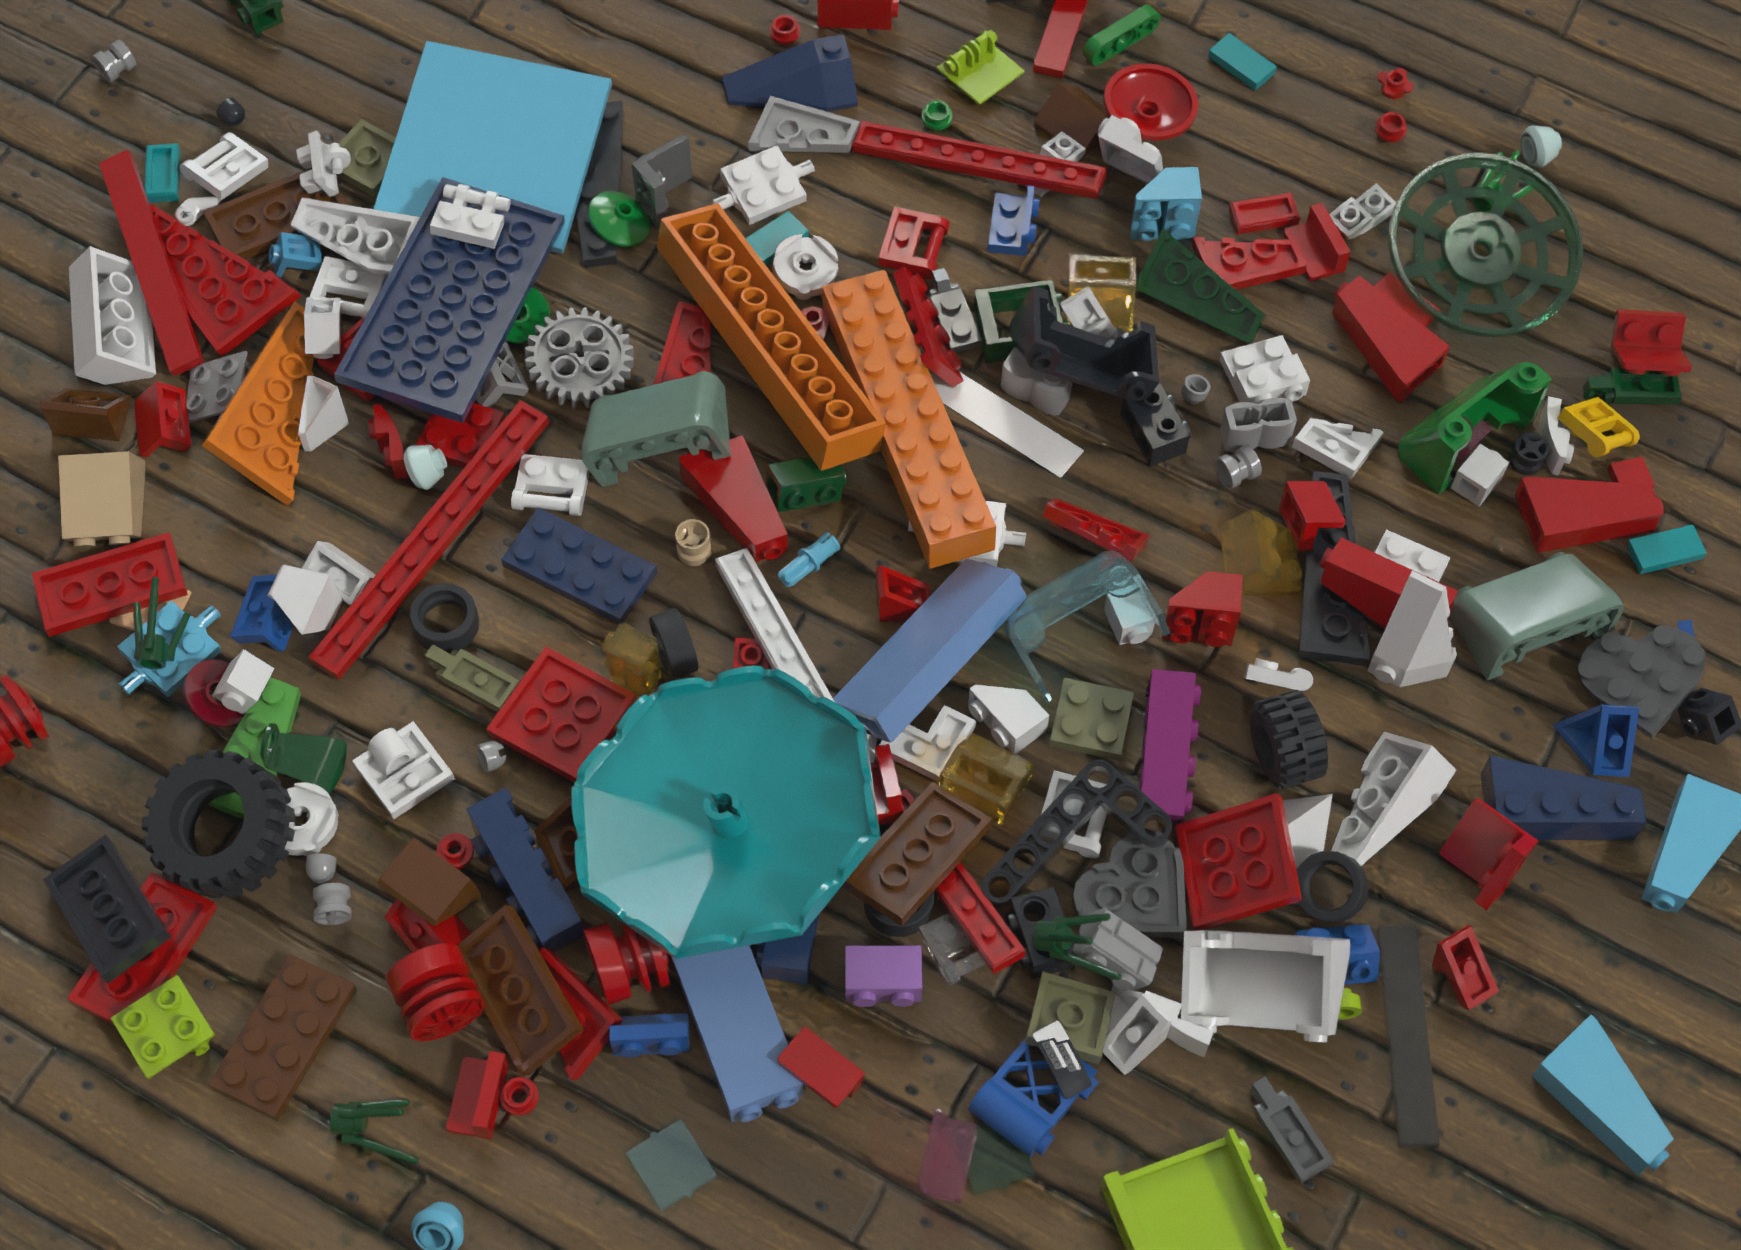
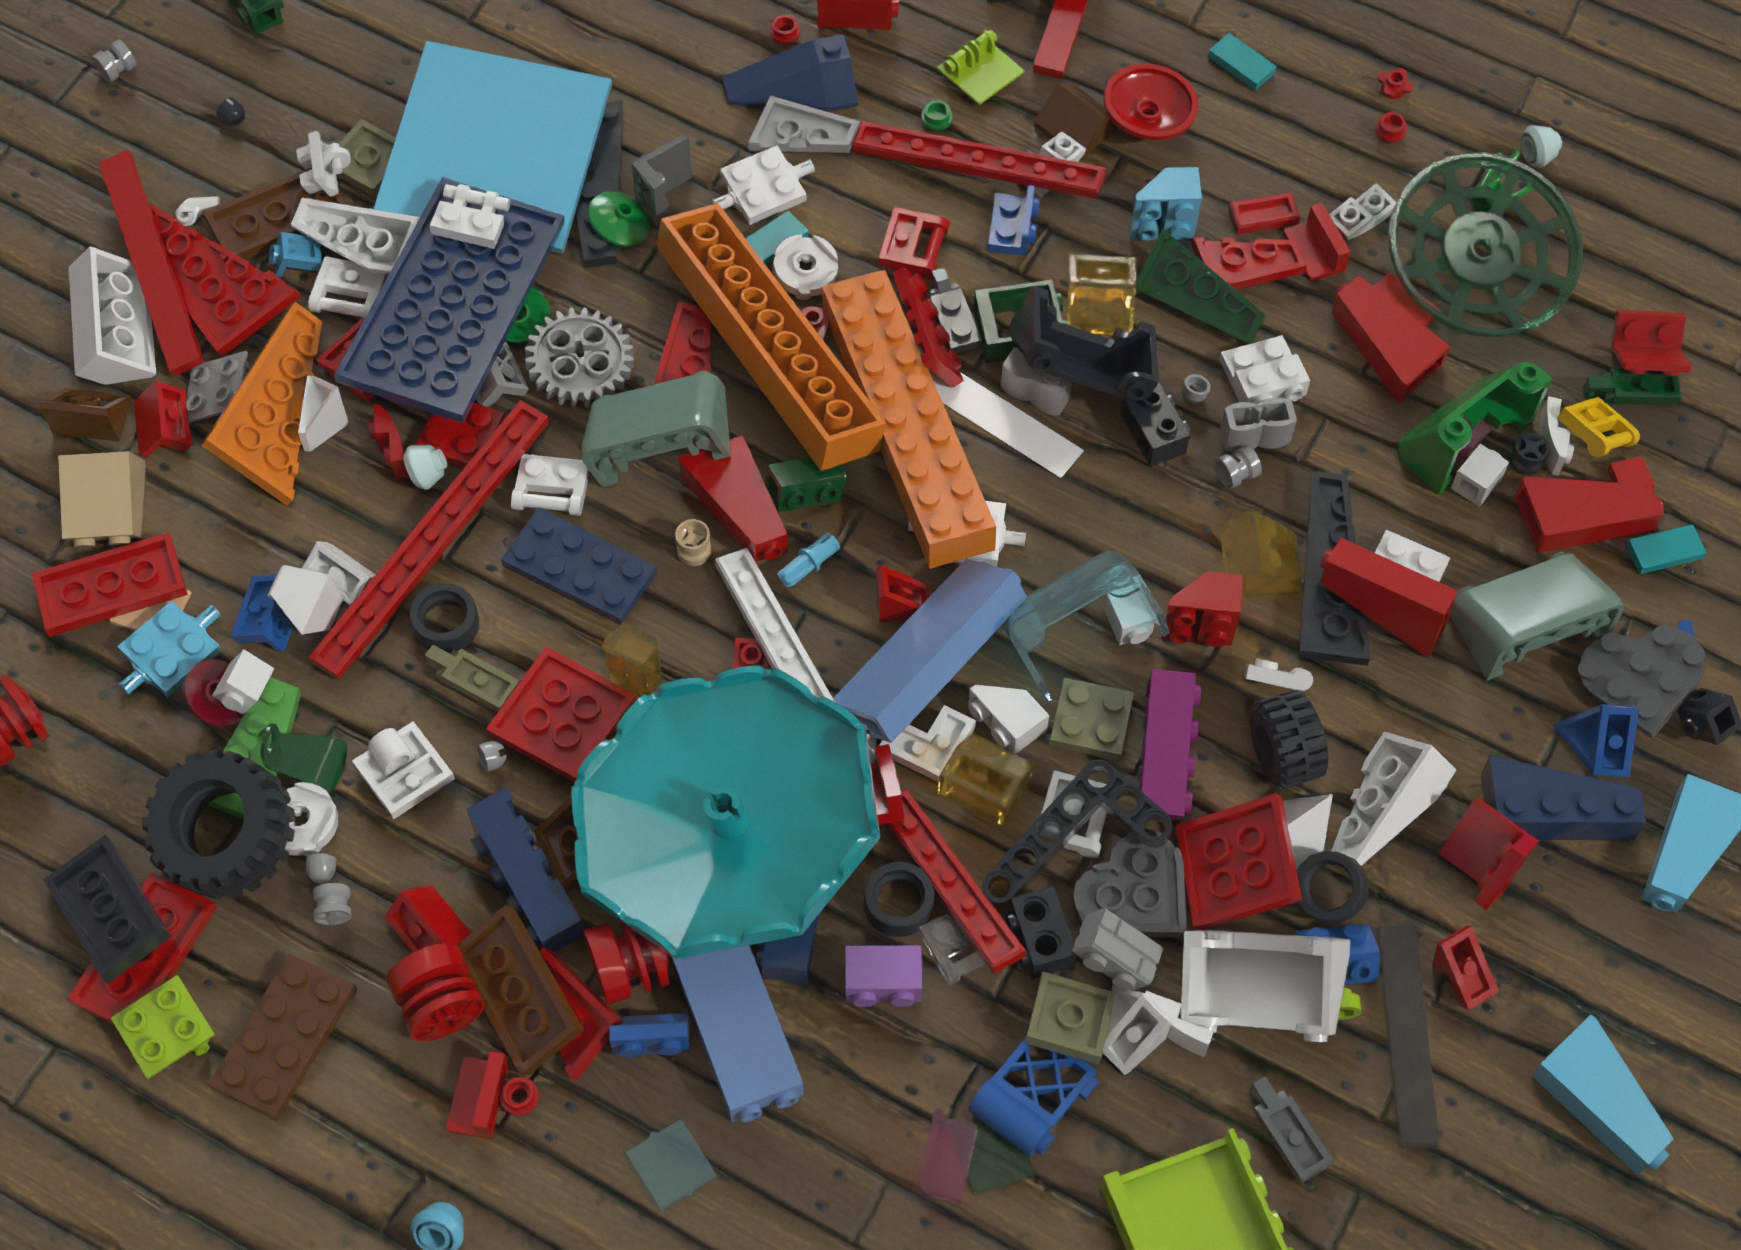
(153, 650): dark green plant -> none
(162, 172): teal tile -> none
(230, 171): white plate -> none
(322, 327): white slope -> none
(353, 1118): dark green plant -> none
(428, 884): reddish brown slope -> none
(461, 858): red plate -> none
(674, 643): black tyre -> none
(821, 1067): red panel -> none
(917, 853): reddish brown plate -> none
(1057, 937): dark green plant -> none
(1062, 1059): sticker -> none
(1087, 313): white slope -> none
(1097, 528): red wing -> none
(1121, 35): green beam -> none
(1124, 150): white plate -> none
(1309, 507): red panel -> none
(1336, 445): white wing -> none
(1417, 636): white wedge -> none

